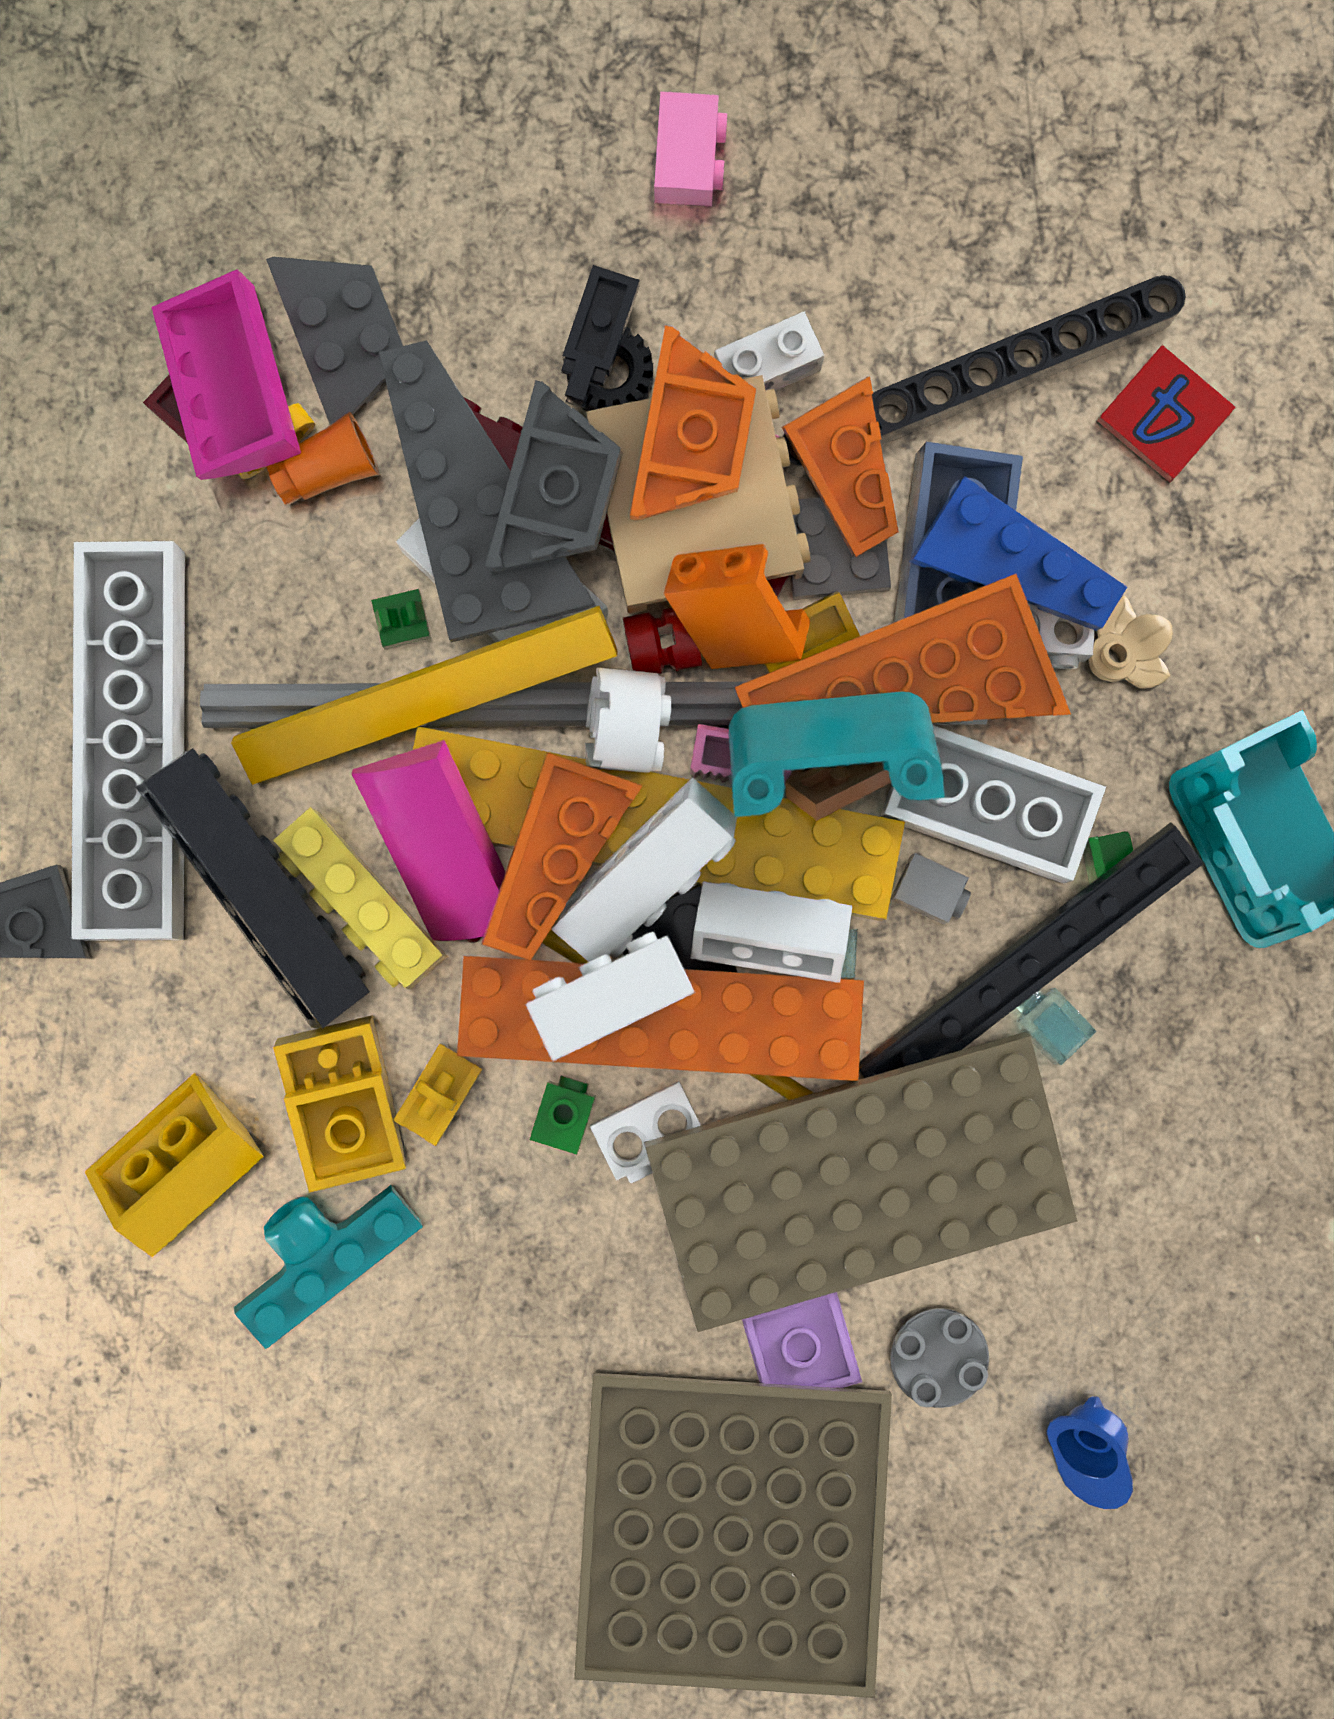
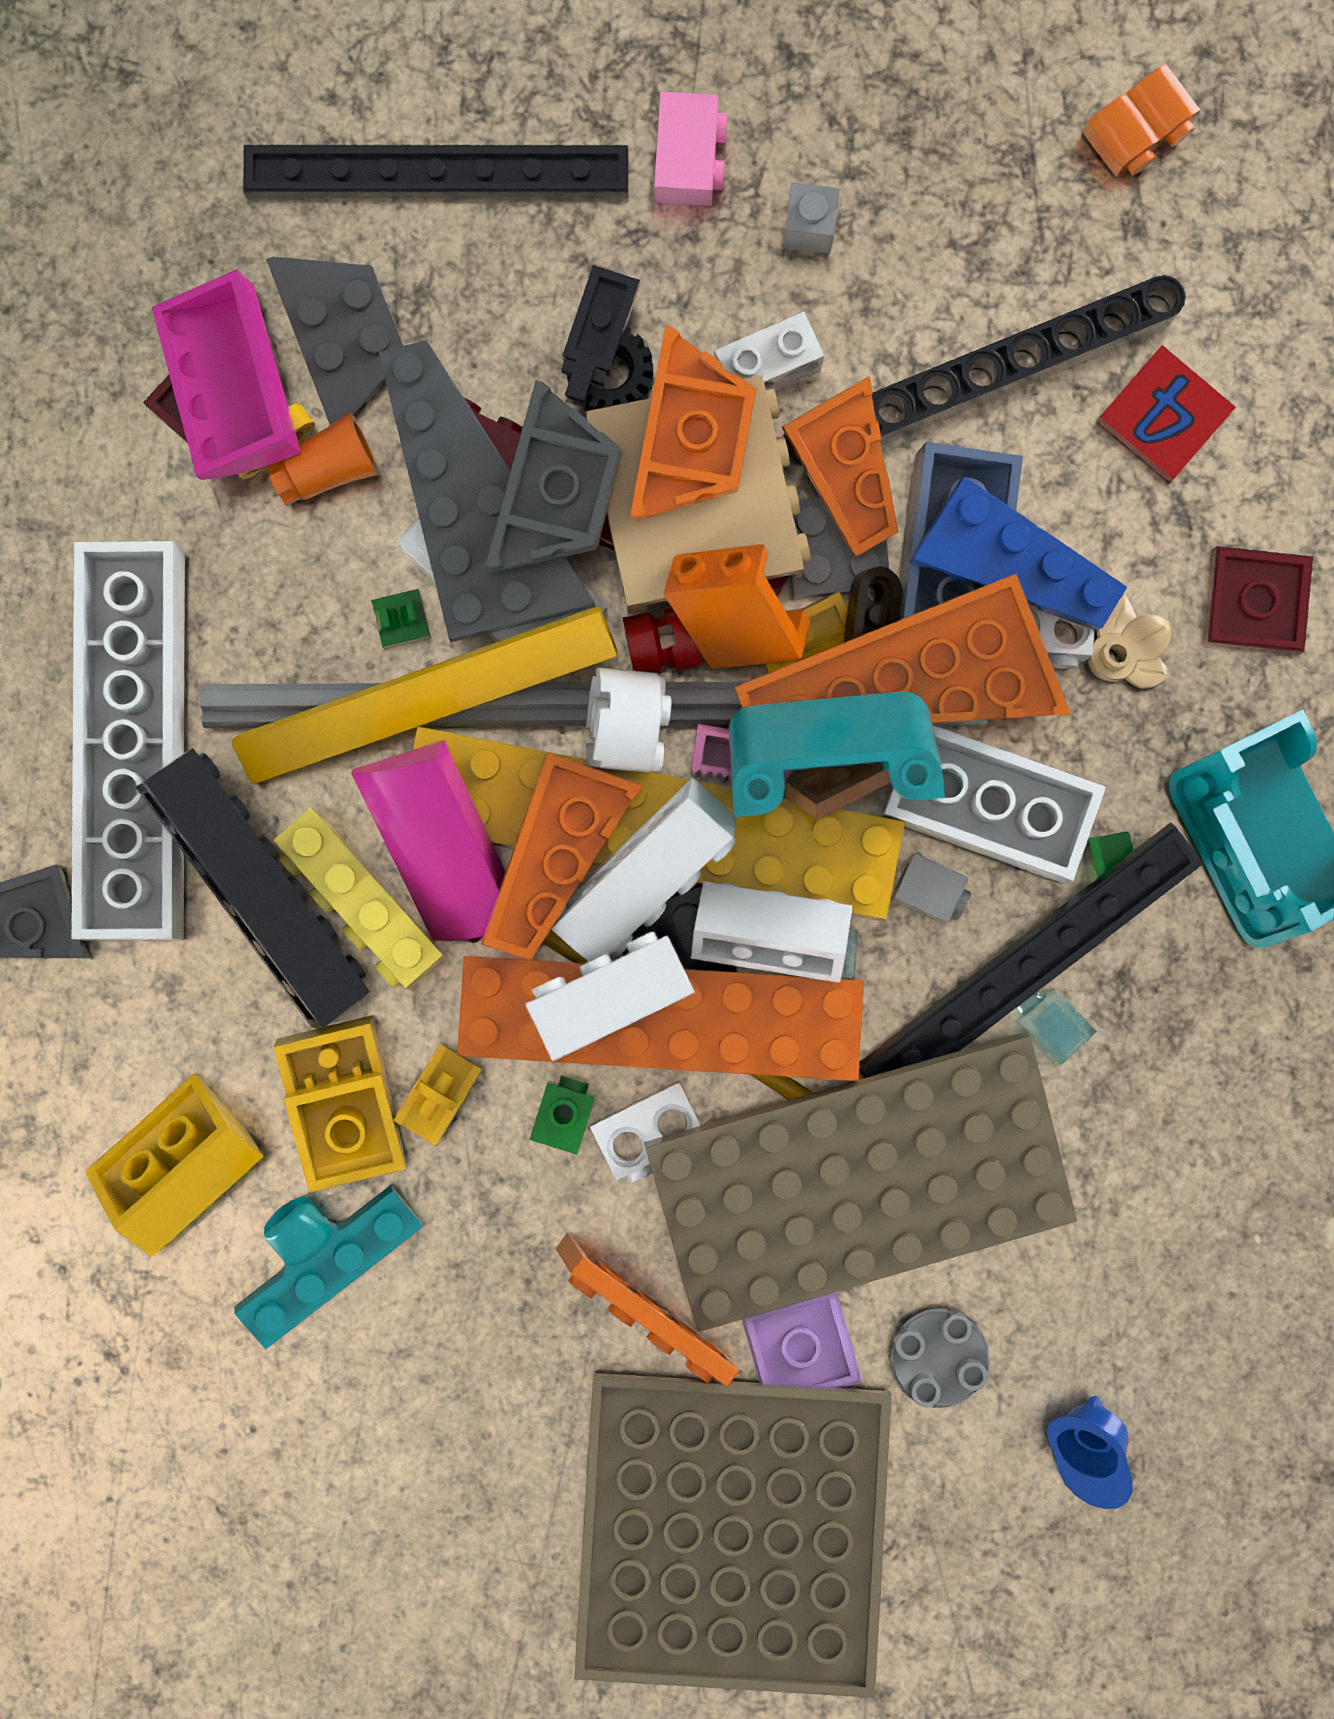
(435, 171): none -> black tile
(628, 1306): none -> orange wing
(811, 218): none -> light grey brick
(869, 615): none -> dark brown plate
(1141, 121): none -> orange brick
(1258, 600): none -> dark red tile

